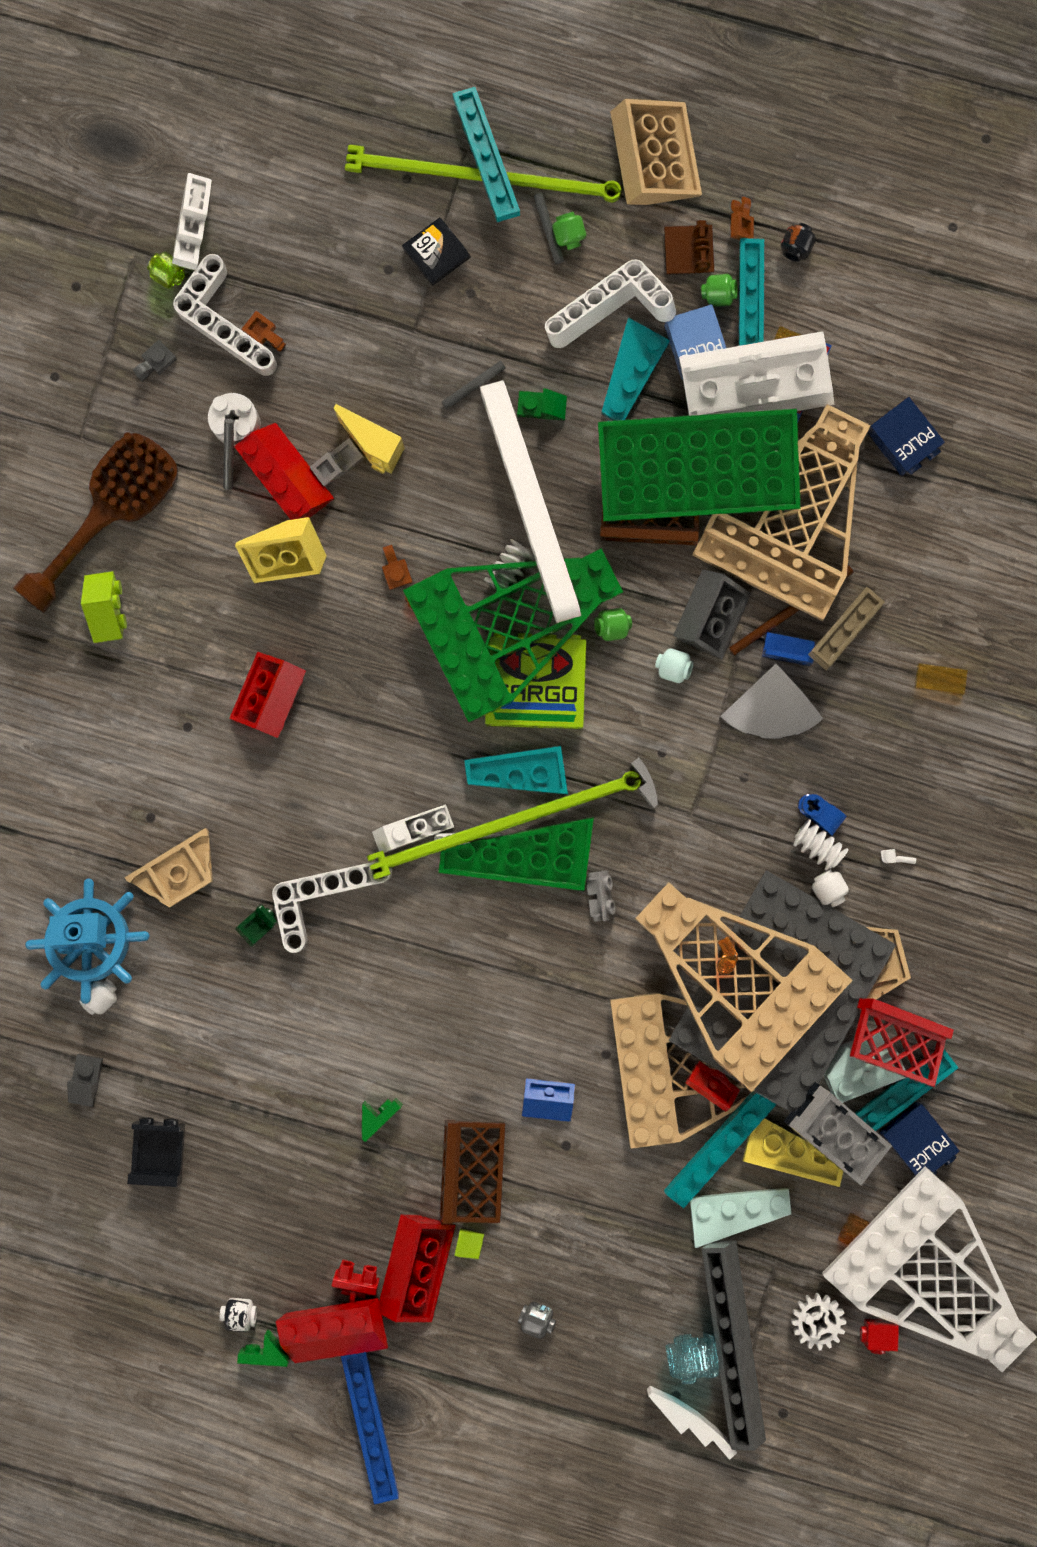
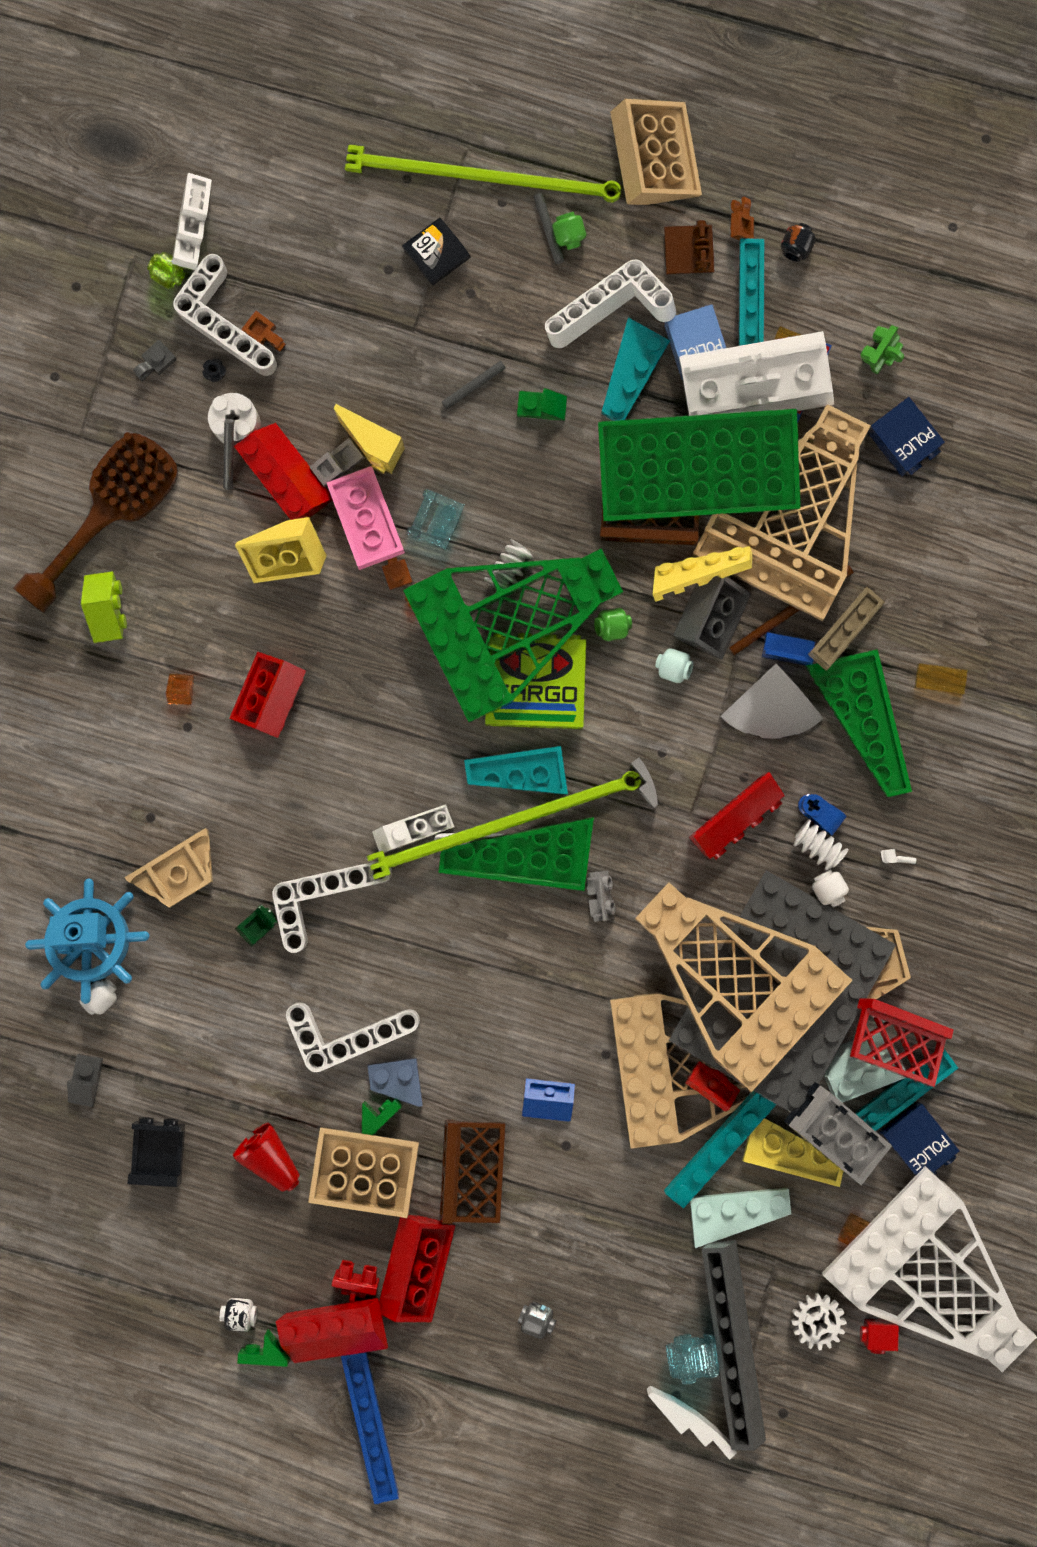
(180, 689): none -> clear orange slope
(218, 374): none -> black plate
(268, 1158): none -> red cone
(349, 1040): none -> white beam
(364, 1172): none -> tan slope
(365, 518): none -> bright pink plate
(397, 1080): none -> sand blue wing
(442, 523): none -> clear light blue plate
(469, 1244): lime slope -> none
(486, 154): teal plate -> none
(530, 502): white beam -> none
(699, 570): none -> light yellow wing
(720, 290): bright green head -> none
(729, 957): clear orange arm -> none
(738, 815): none -> red slope
(862, 705): none -> green wing
(887, 351): none -> bright green hips

